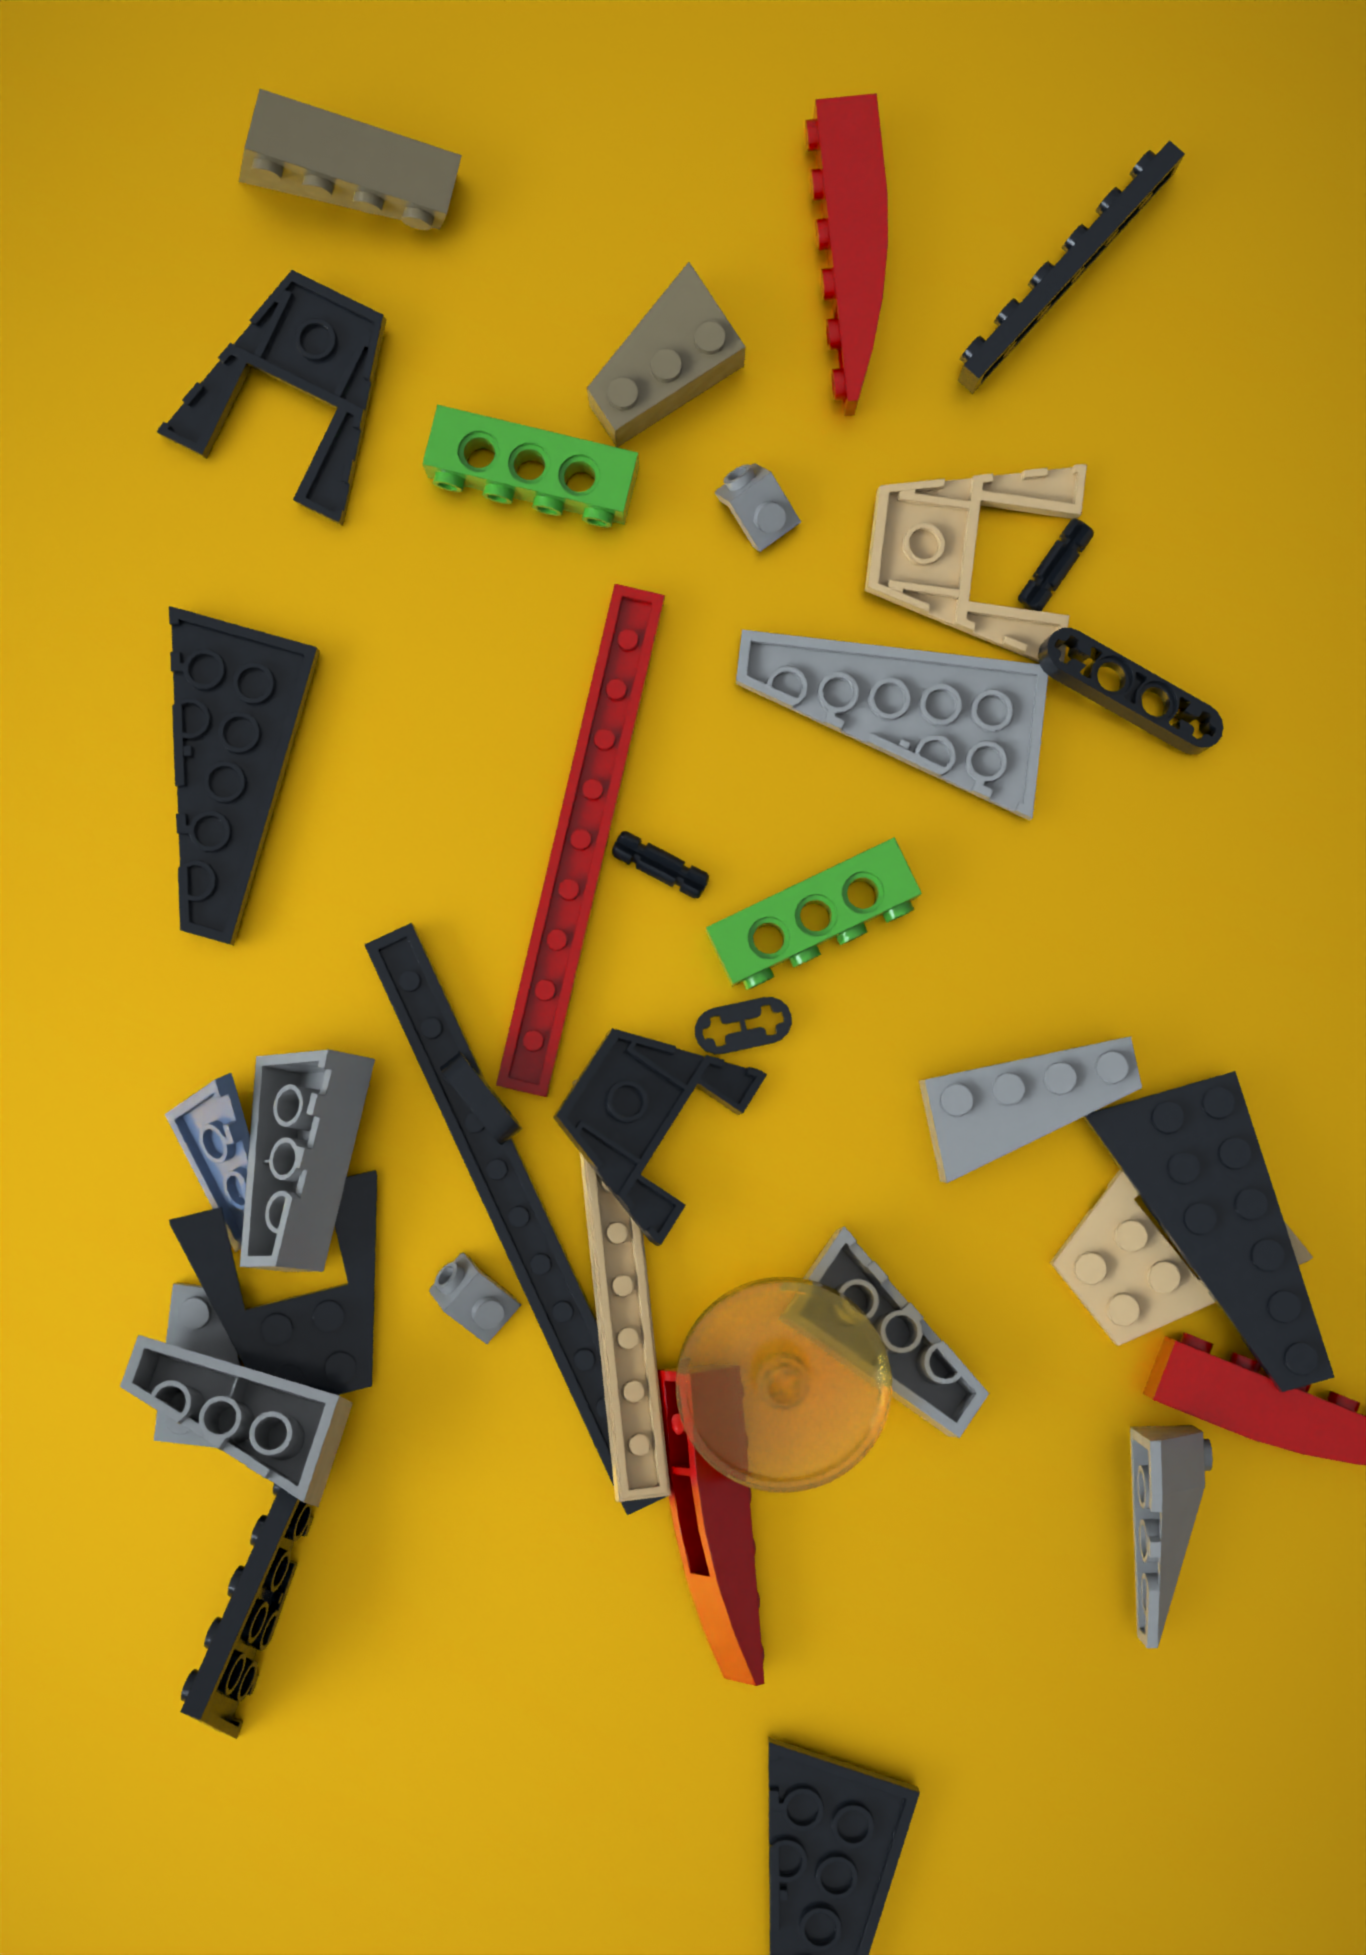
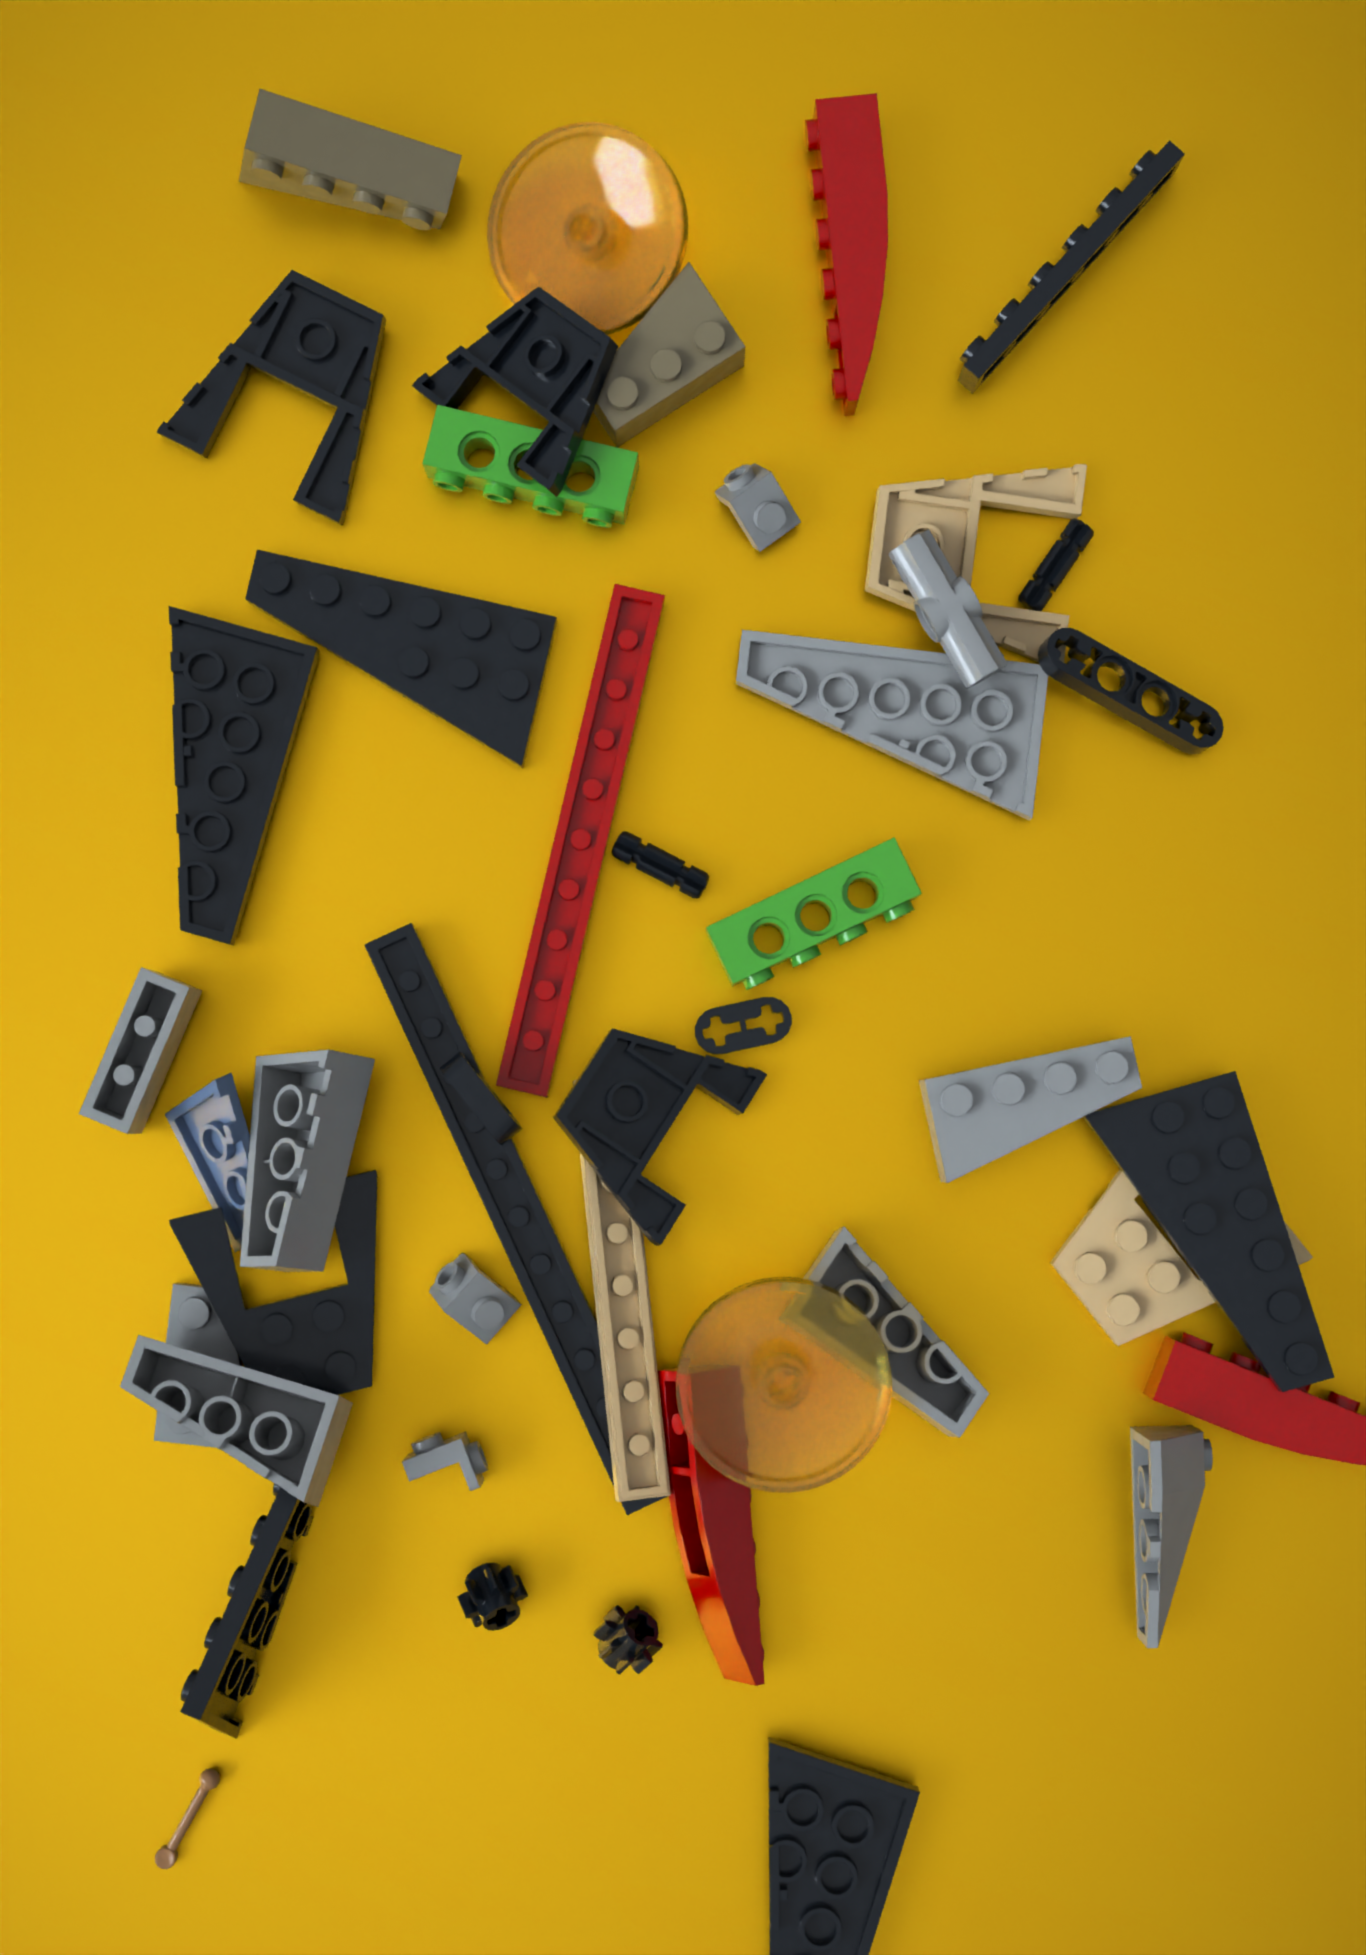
(140, 1052): none -> light grey brick
(167, 1854): none -> medium nougat hinge
(435, 1453): none -> light grey bracket
(441, 650): none -> black wing
(492, 1596): none -> black gear
(546, 362): none -> black wing
(590, 223): none -> clear yellow dish
(628, 1639): none -> black gear
(947, 608): none -> light grey piece

